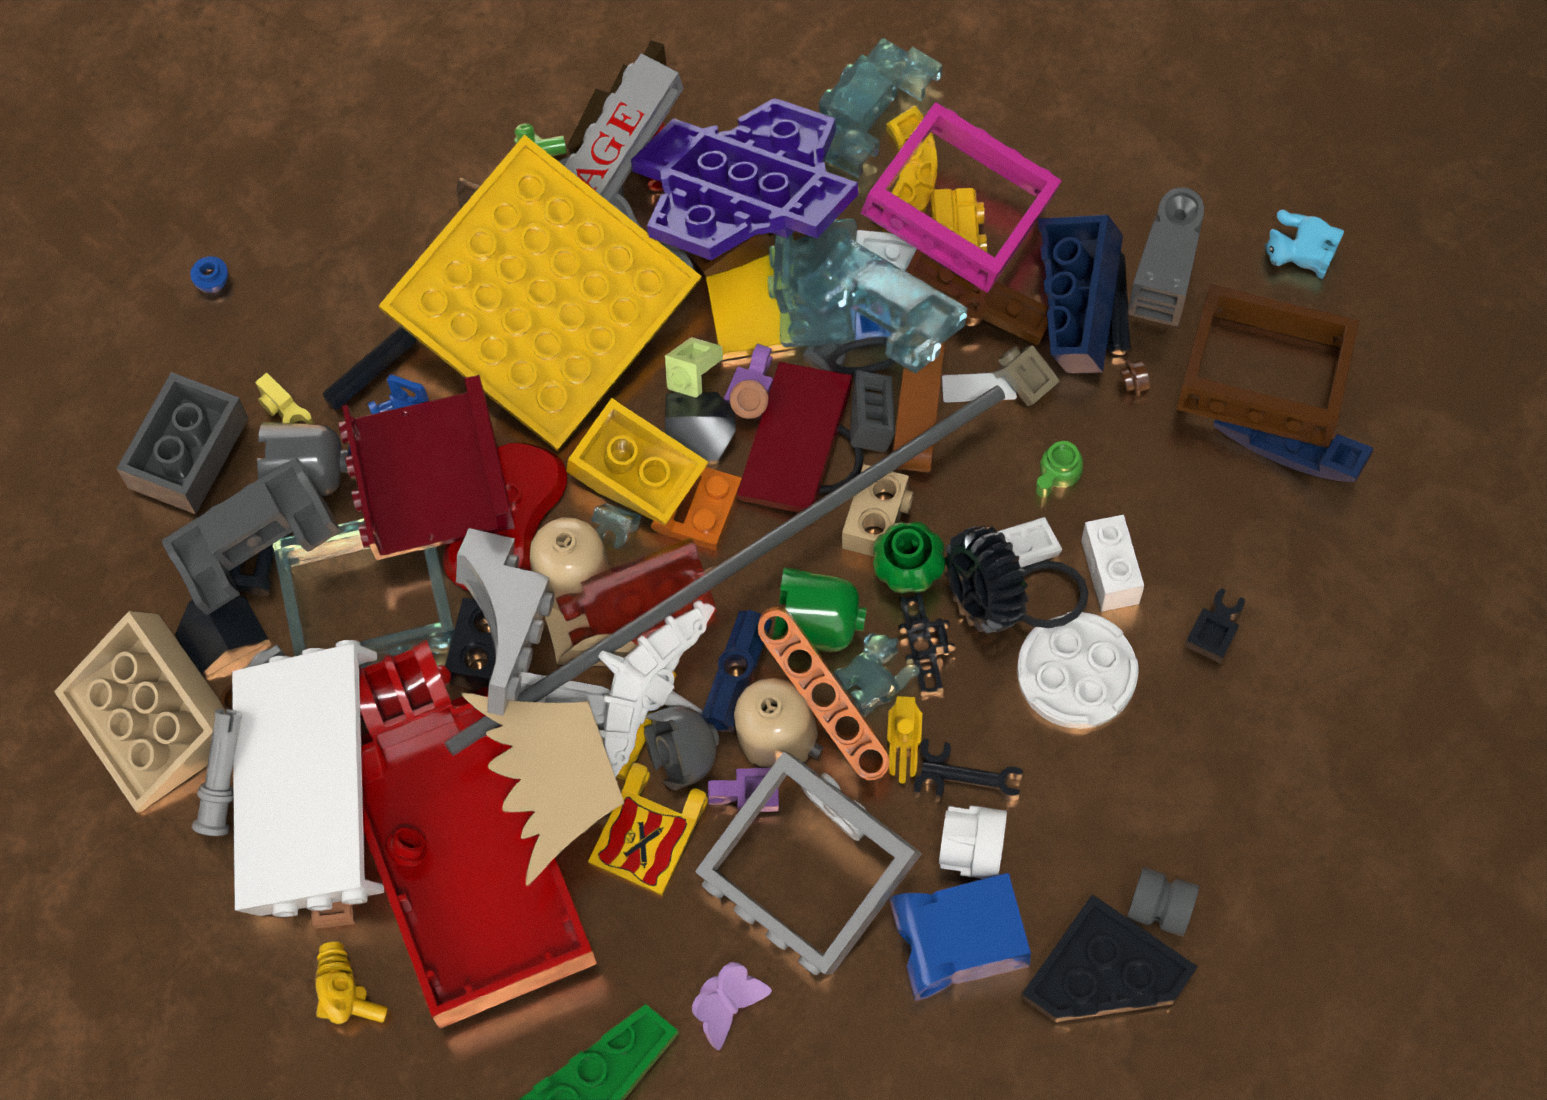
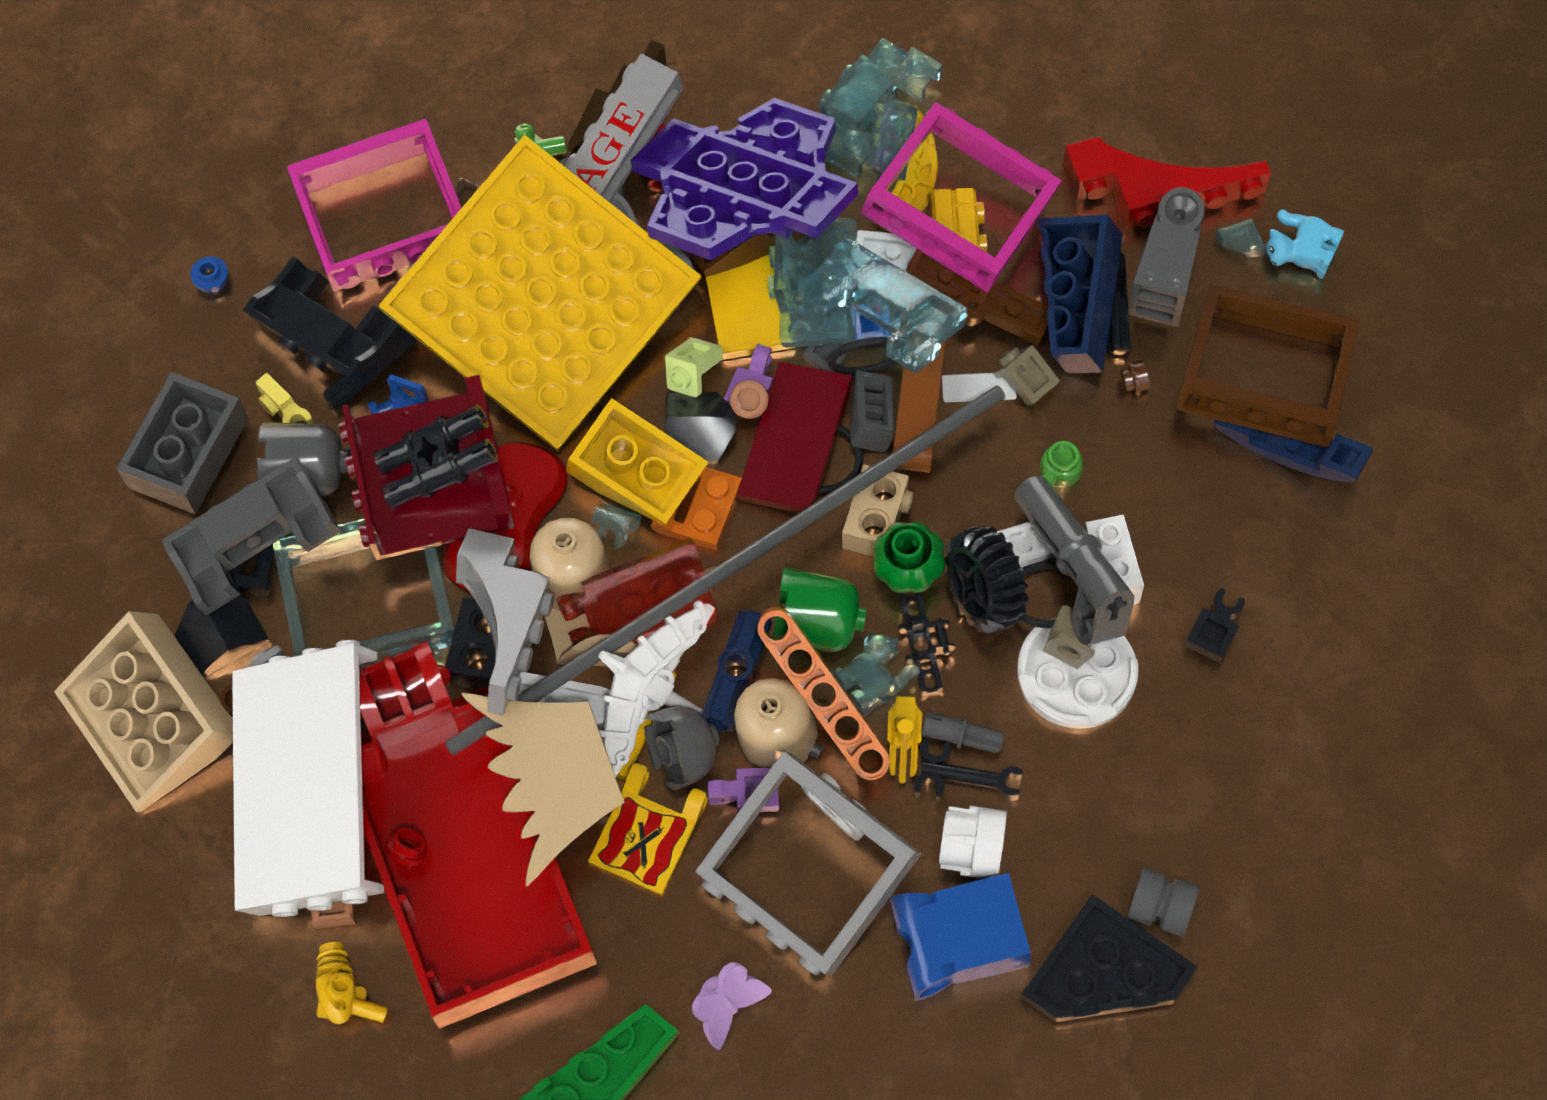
(216, 790): light grey pin -> none
(325, 338): none -> black bracket
(358, 160): none -> dark pink window
(435, 456): none -> black pin
(891, 129): none -> clear light blue bracket
(961, 732): none -> dark grey axle
(1063, 642): none -> dark tan bracket
(1102, 598): none -> dark grey piece
(1141, 183): none -> red arch
(1242, 238): none -> clear light blue tile

